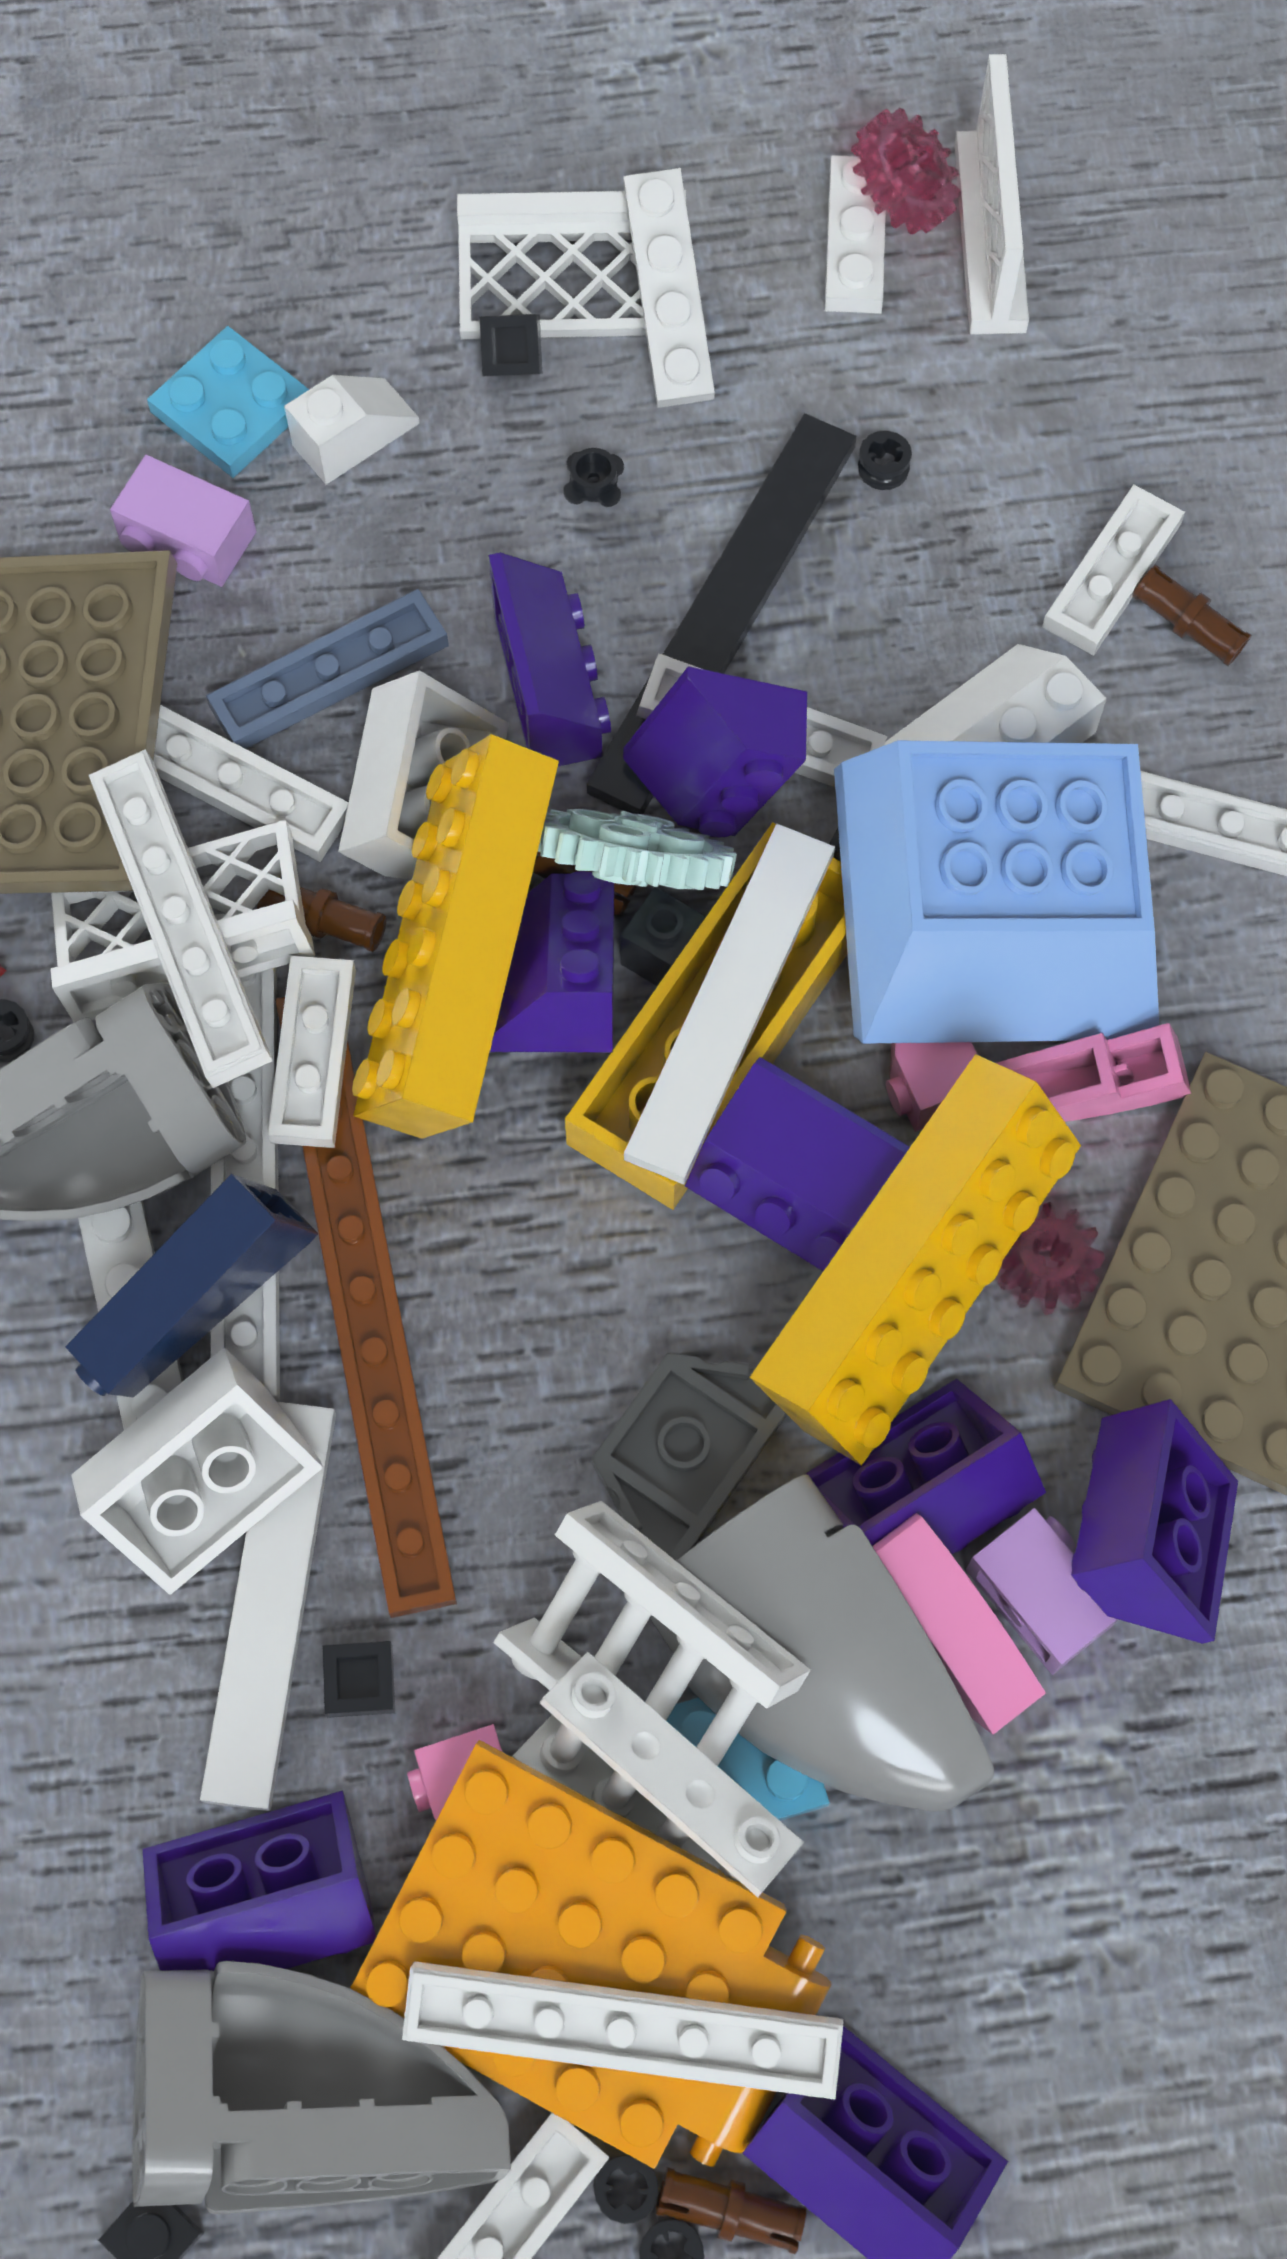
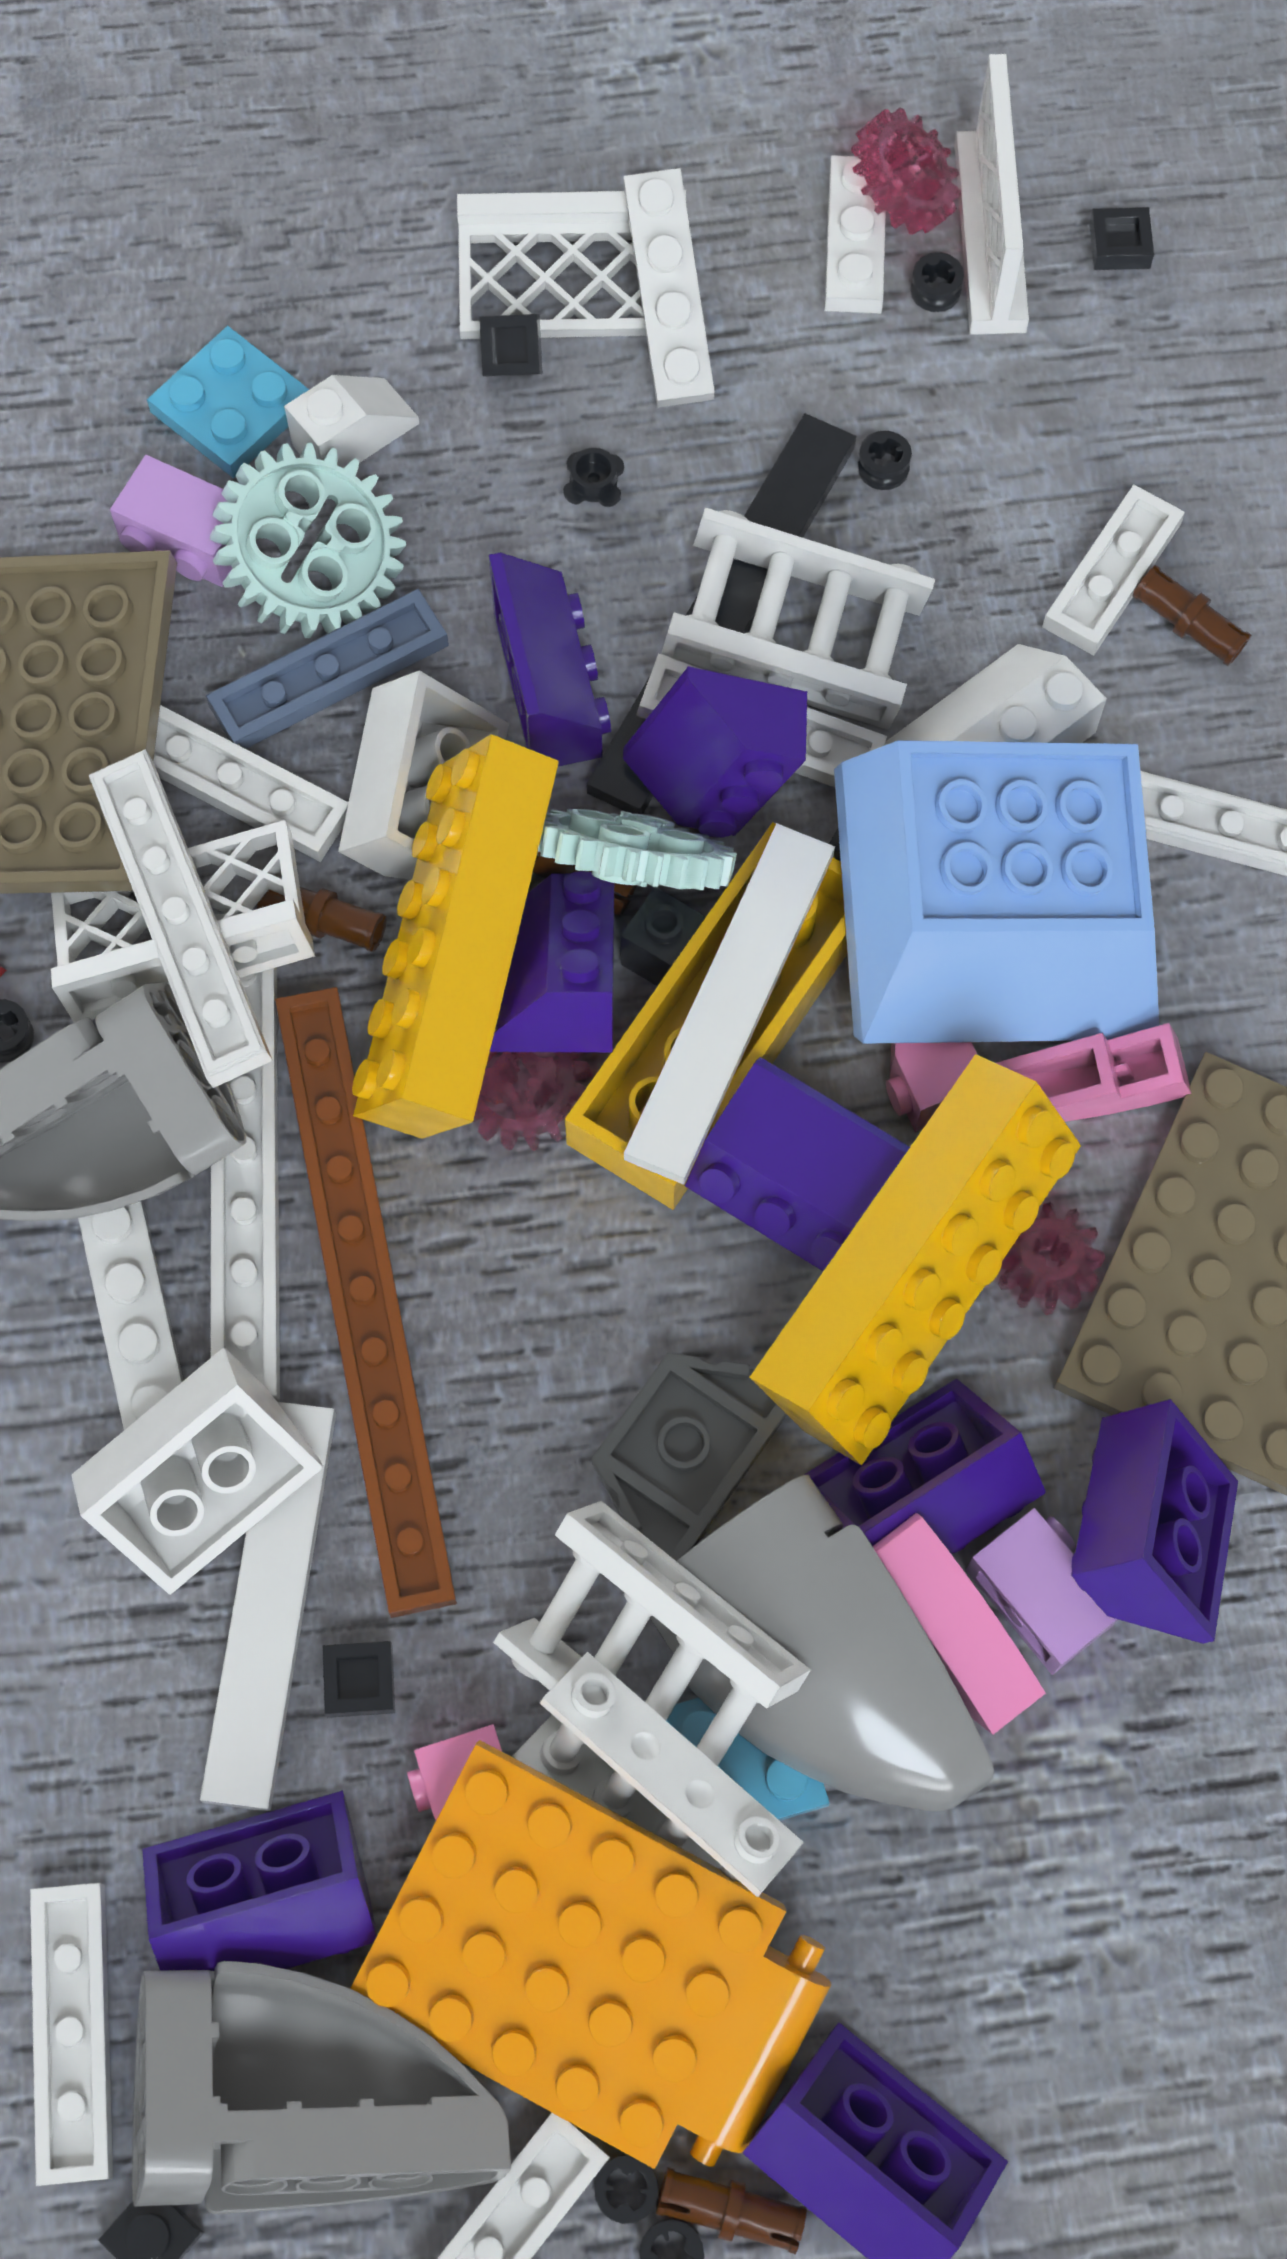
(71, 2034): none -> white plate
(189, 1286): dark blue slope -> none
(261, 510): none -> light aqua gear
(312, 1052): white plate -> none
(547, 1078): none -> clear pink gear
(623, 2029): white tile -> none
(851, 692): none -> white fence
(946, 293): none -> black bush
(1121, 238): none -> black plate

